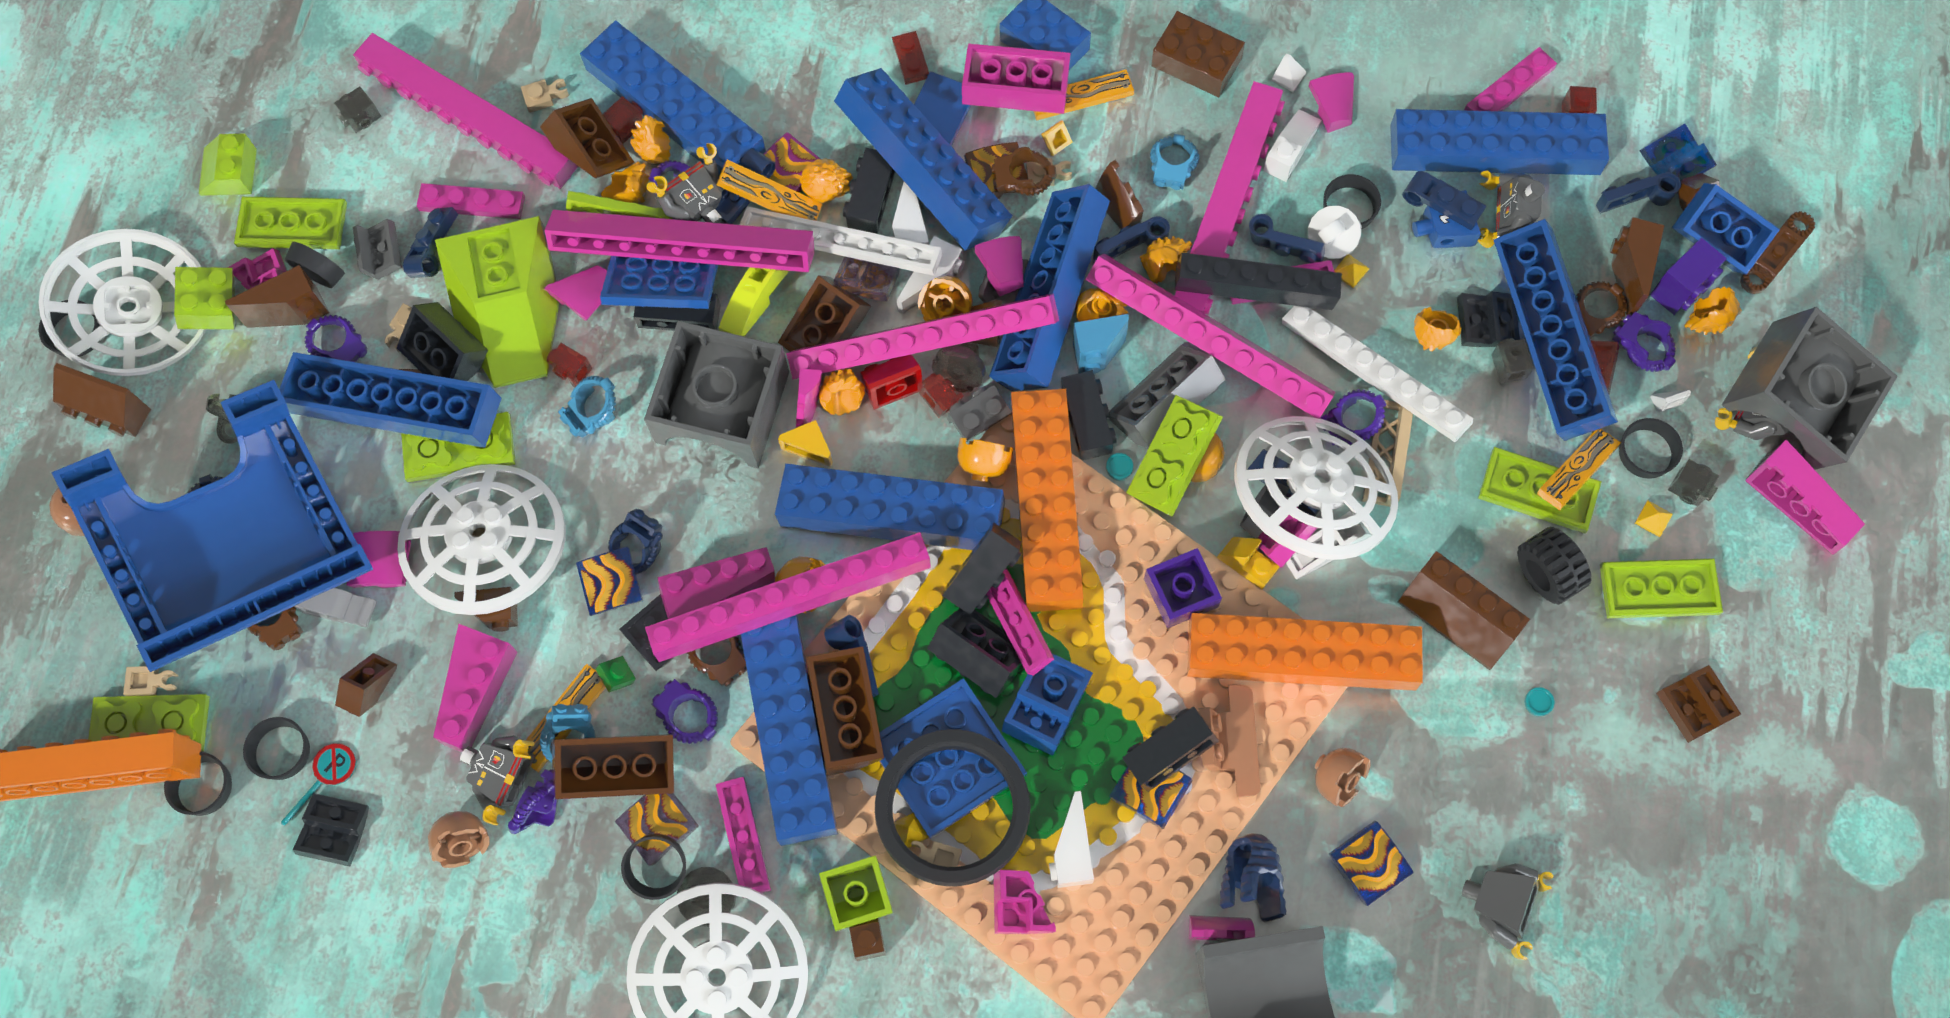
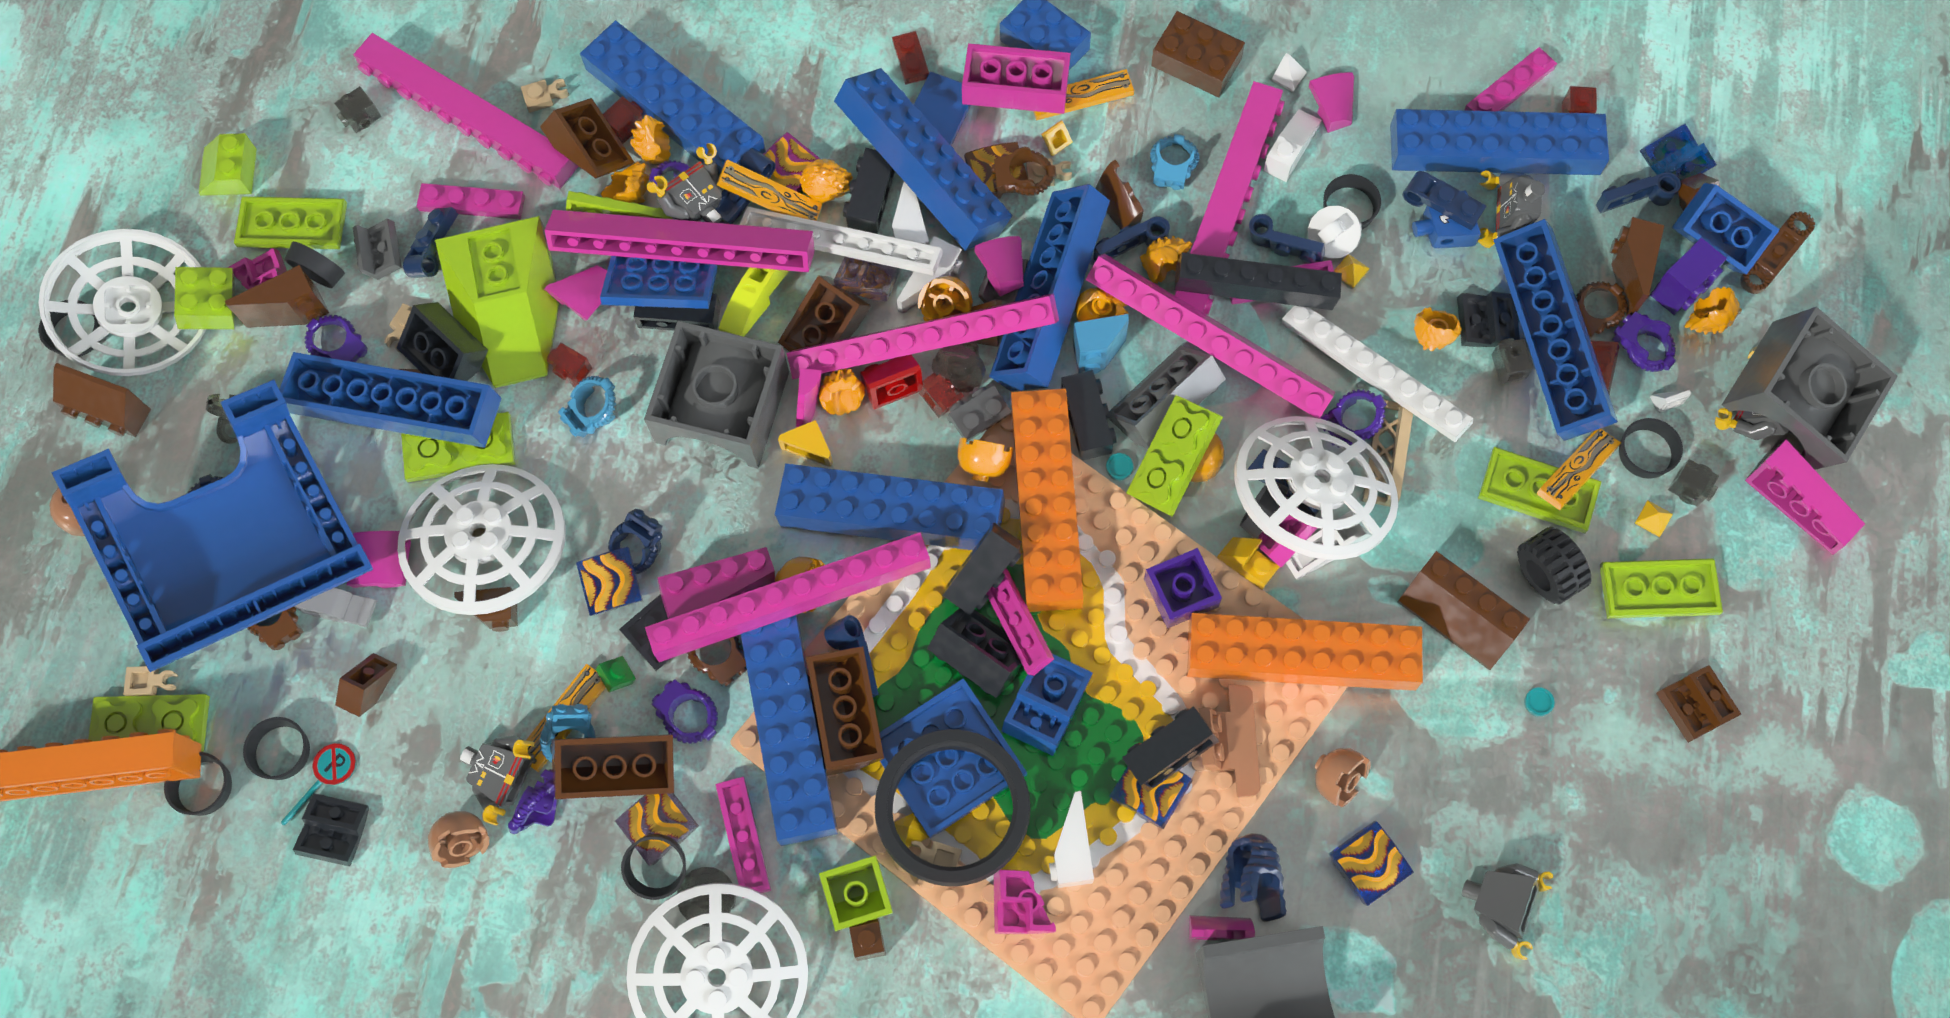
(471, 686): dark pink wedge -> none

